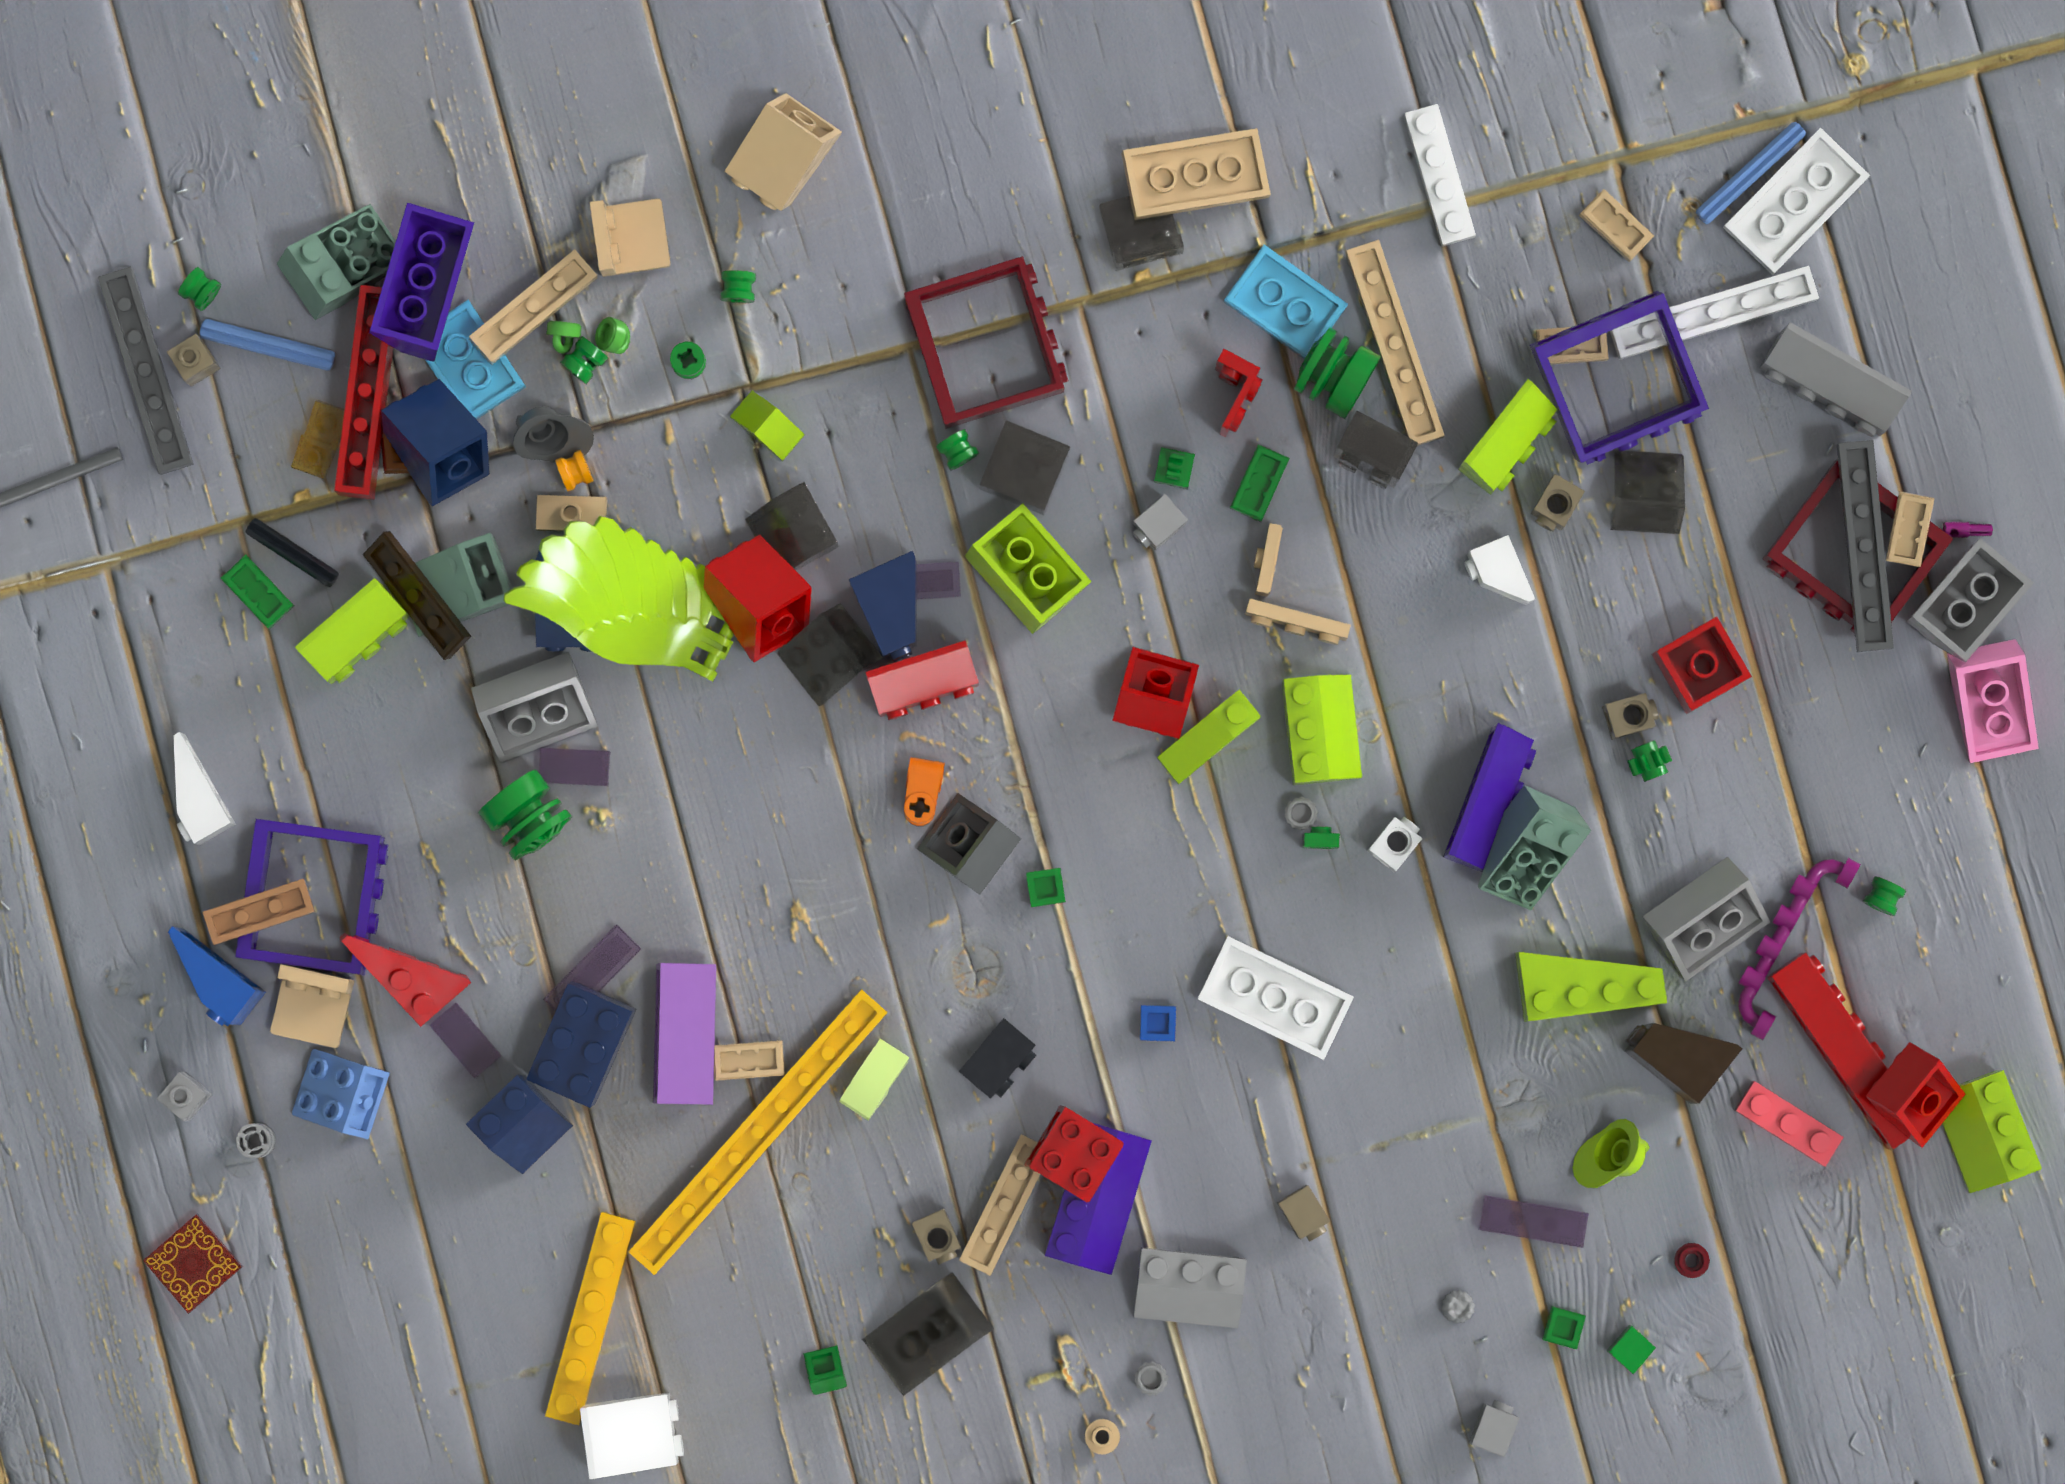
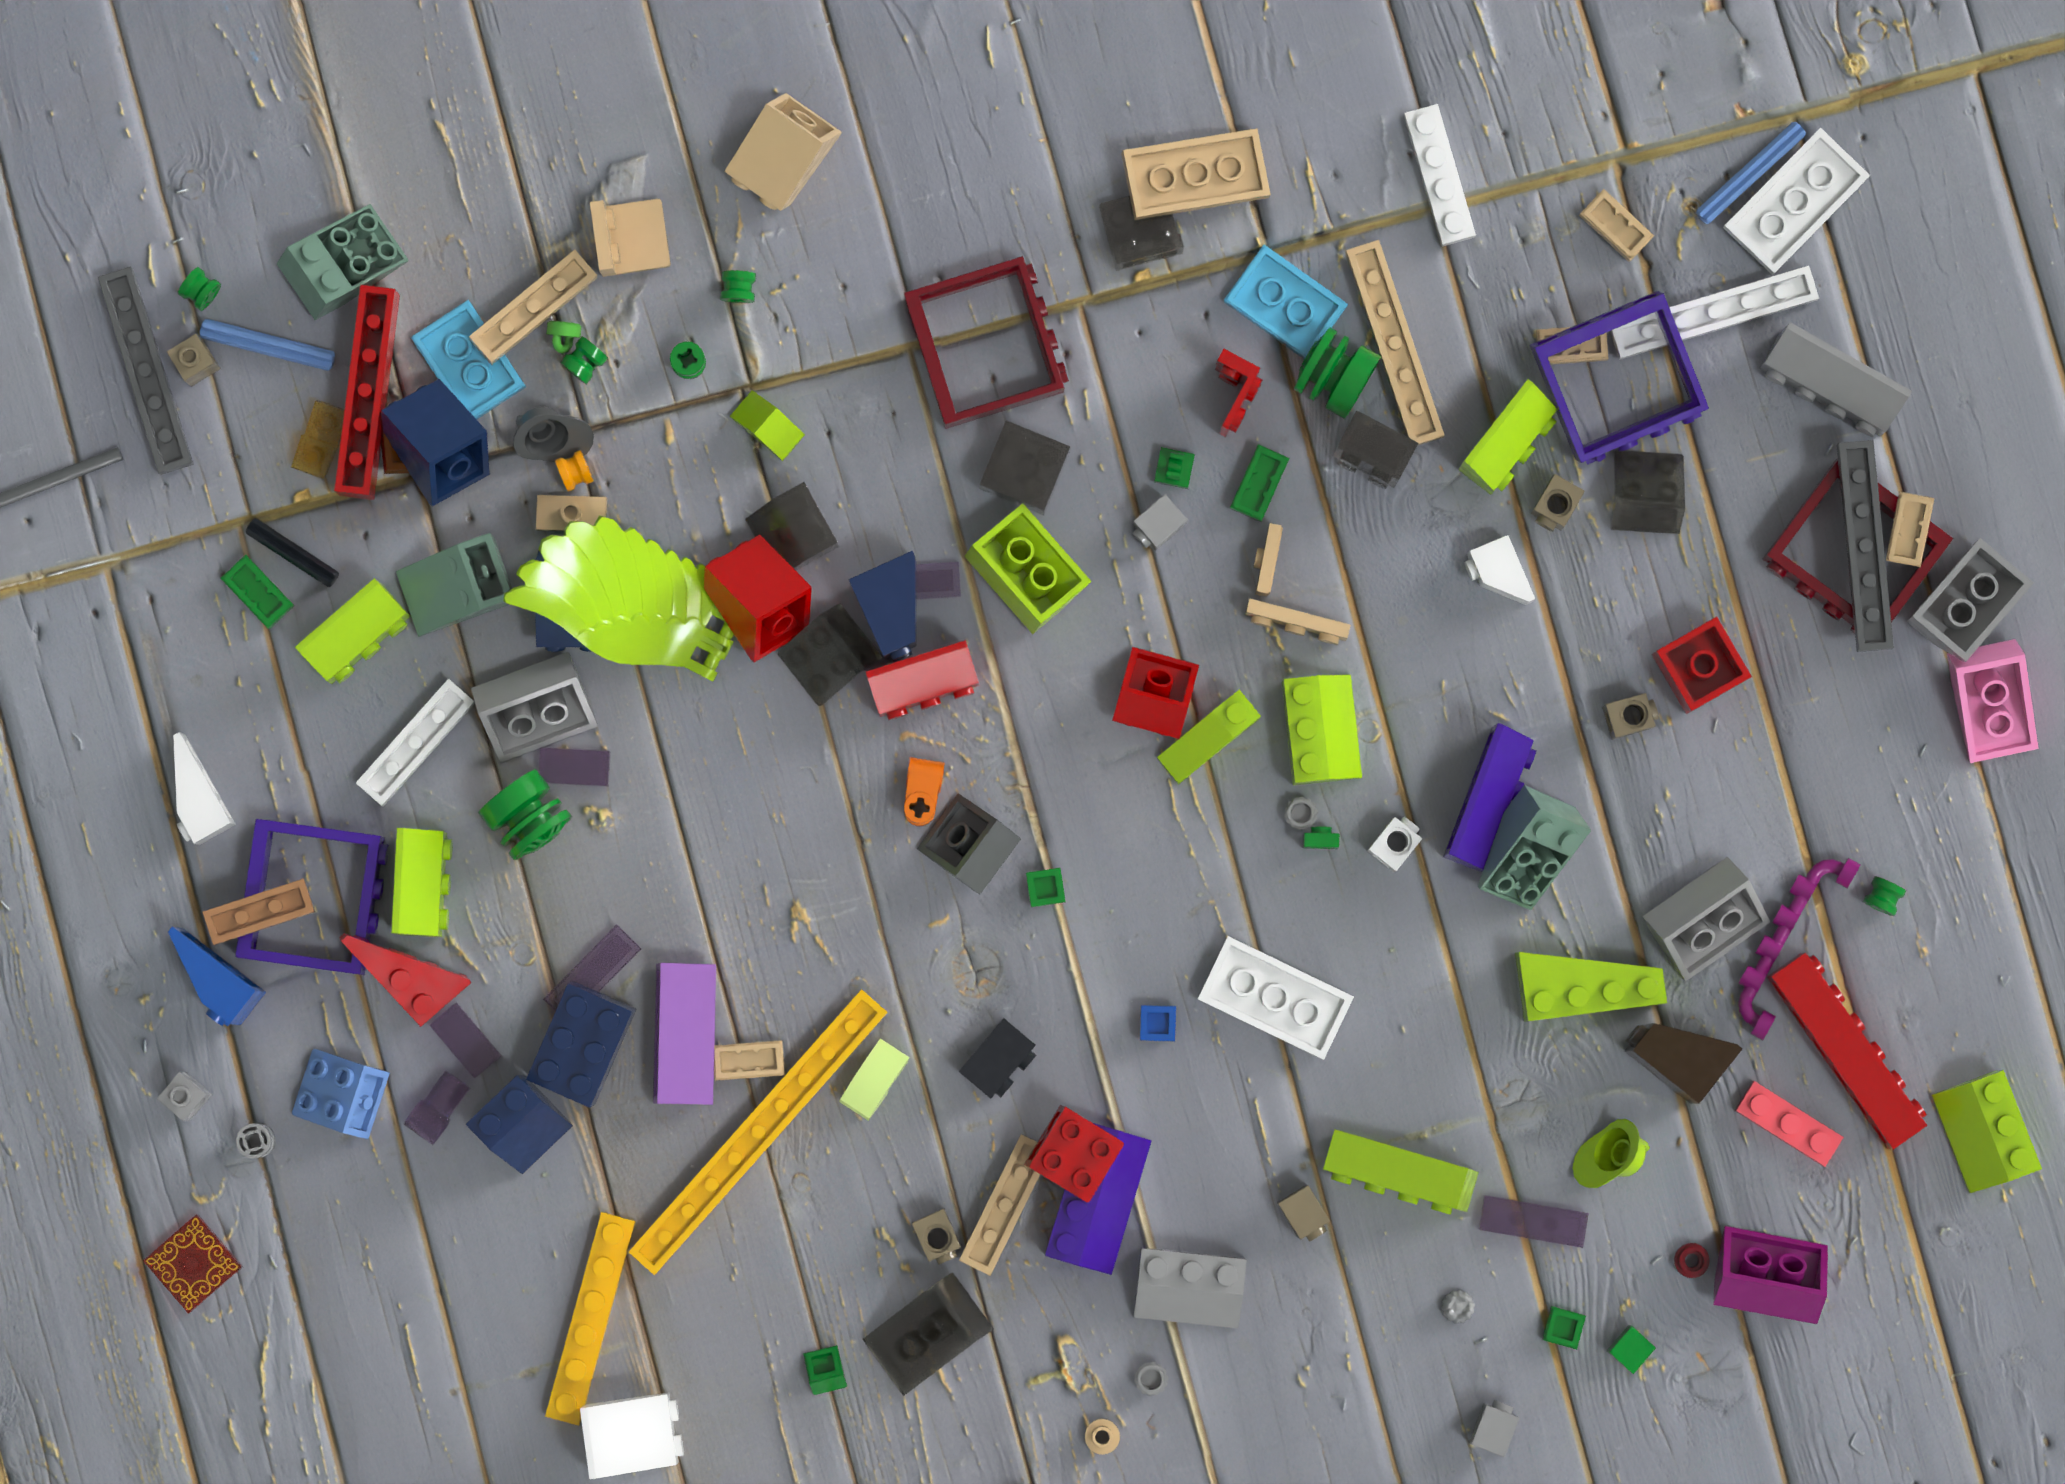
(311, 1006): tan bracket -> none
(415, 742): none -> white plate
(416, 595): dark brown tile -> none
(421, 281): dark purple slope -> none
(421, 882): none -> lime slope
(432, 1115): none -> clear purple piece
(612, 335): bright green tile -> none
(957, 449): green wheel -> none
(1401, 1171): none -> lime wedge
(1649, 760): green gear -> none
(1771, 1275): none -> magenta slope
(1916, 1094): red slope -> none
(1964, 529): magenta pin -> none

